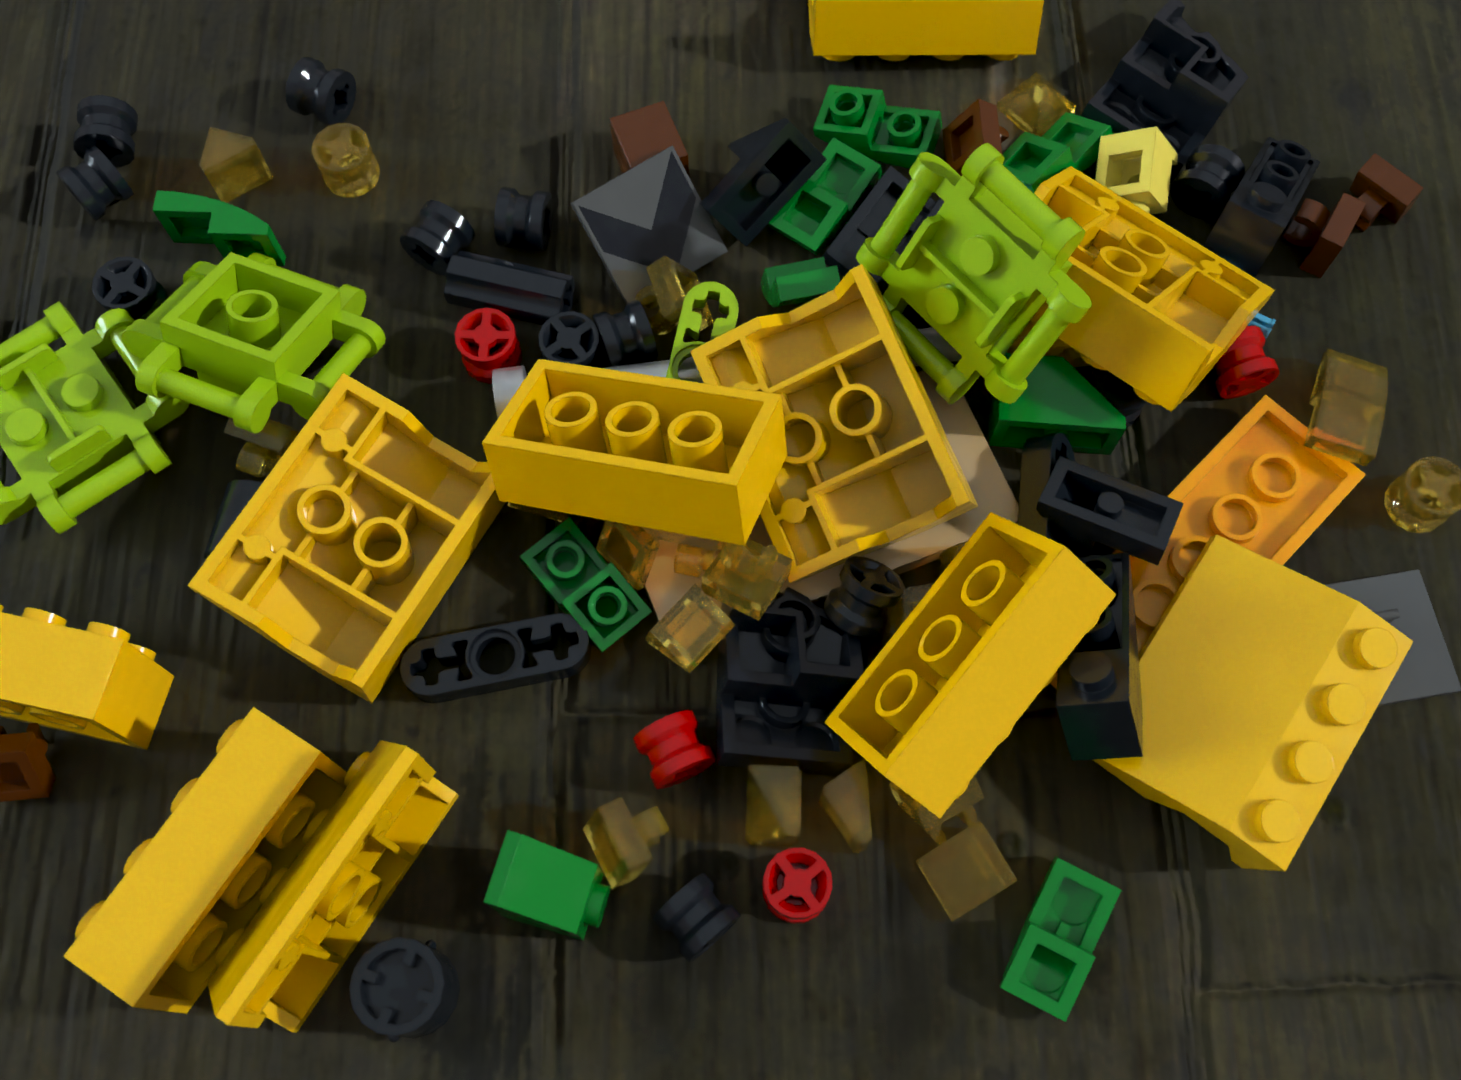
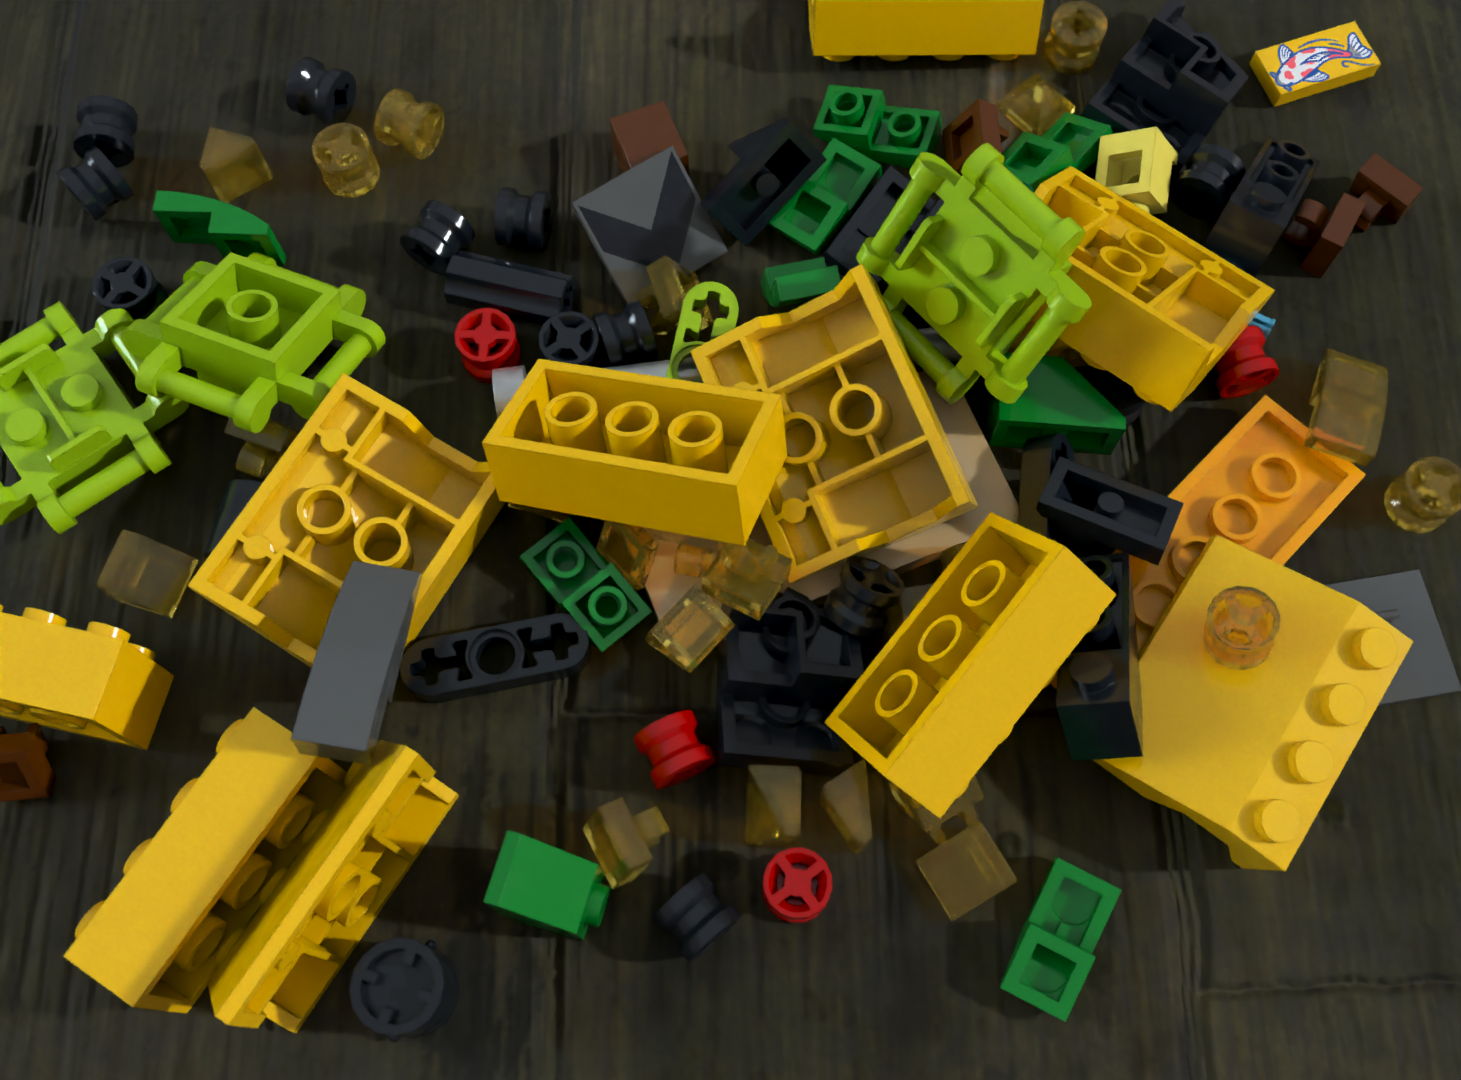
(146, 574): none -> clear yellow slope
(357, 664): none -> dark grey slope
(409, 123): none -> clear yellow wheel
(1064, 48): none -> clear yellow wheel
(1245, 613): none -> clear yellow wheel
(1314, 63): none -> yellow tile

